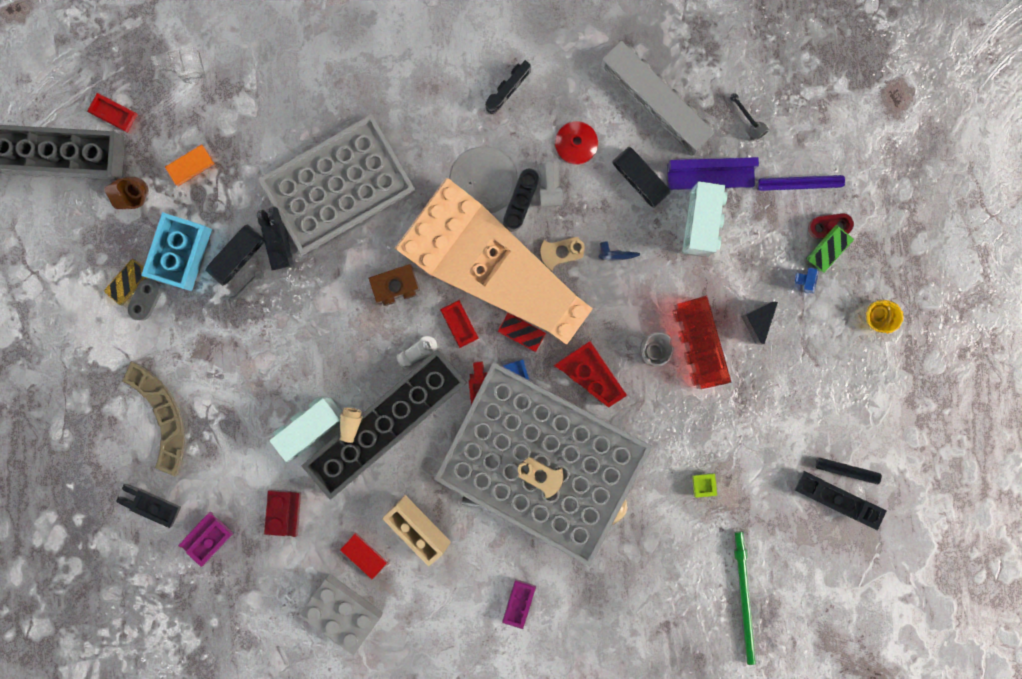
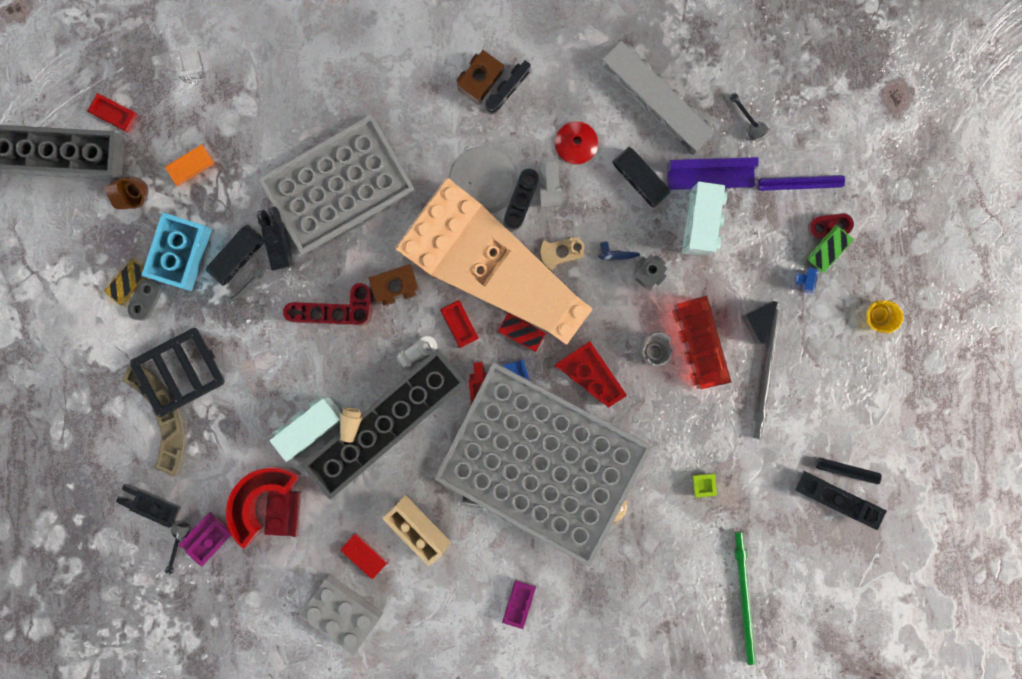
(155, 354): none -> black bar
(179, 531): none -> hinge
(242, 500): none -> red brick
(328, 310): none -> dark red beam
(478, 89): none -> reddish brown brick
(553, 481): tan piece -> none
(643, 275): none -> dark grey brick
(761, 415): none -> dark grey bar

